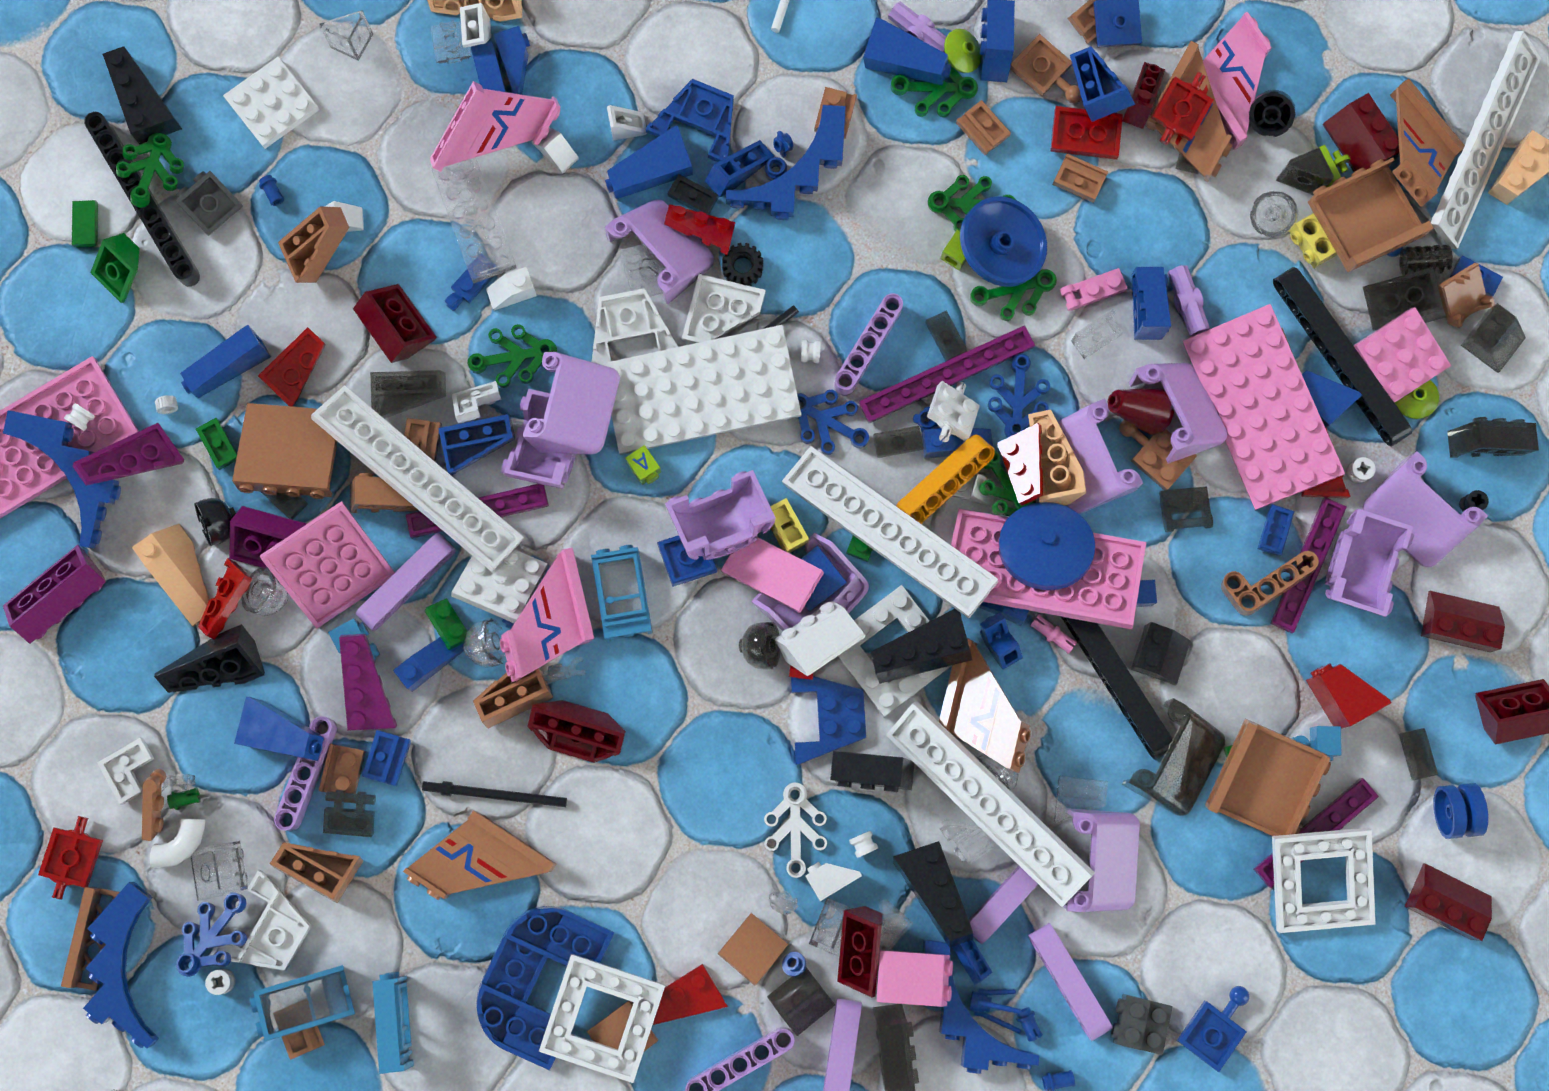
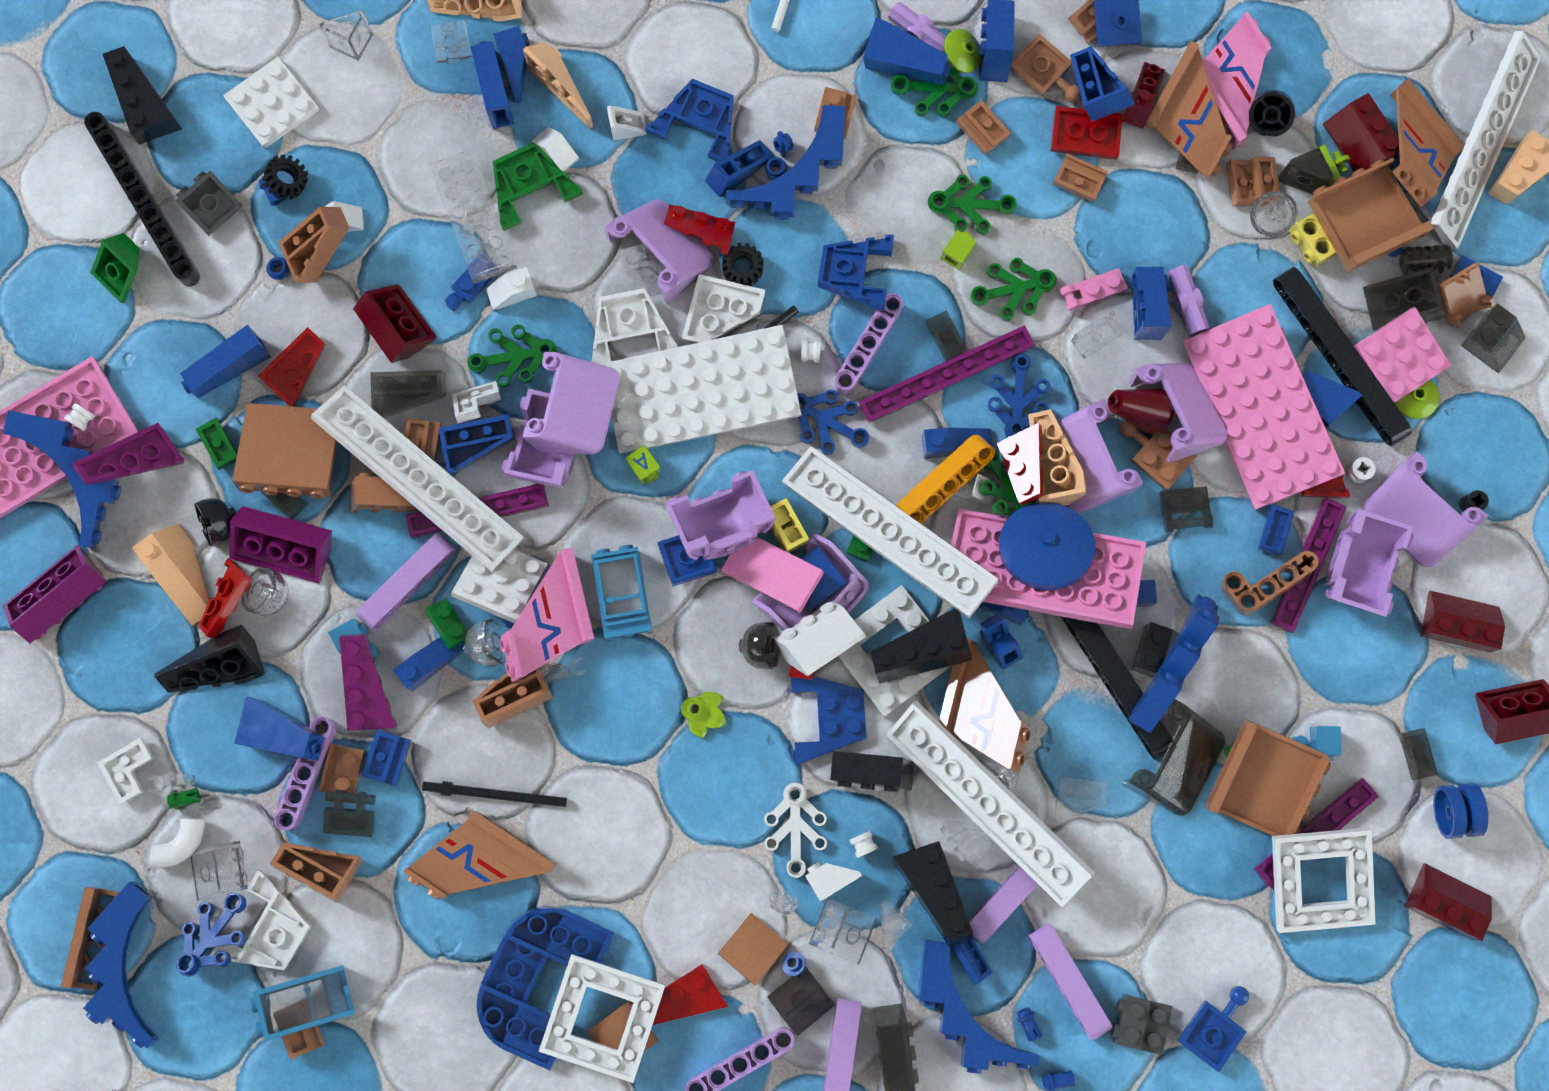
(70, 857): red plate -> none
(84, 223): green tile -> none
(150, 165): green plant -> none
(152, 805): nougat plate -> none
(166, 404): white axle -> none
(225, 981): white wheel -> none
(273, 264): none -> blue plate
(291, 167): none -> black tyre
(328, 565): bright pink plate -> none
(392, 1023): dark azure door -> none
(474, 25): white slope -> none
(493, 122): bright pink piece -> none
(524, 173): none -> green wing
(549, 68): none -> light nougat wedge
(576, 730): dark red wedge -> none
(650, 165): blue slope -> none
(692, 195): black plate -> none
(707, 714): none -> lime plate
(845, 266): none -> blue wing
(860, 949): dark red slope -> none
(898, 441): clear smoke plate -> none
(914, 978): bright pink slope -> none
(920, 420): blue plate -> none
(953, 411): white plate -> none
(981, 1002): blue plant -> none
(1003, 241): blue dish -> none
(1053, 633): bright pink pin -> none
(1111, 858): lavender windscreen -> none
(1178, 663): none -> blue arch
(1182, 108): red plate -> none
(1251, 179): none -> nougat slope
(1345, 695): red slope -> none
(1493, 437): clear smoke wedge -> none

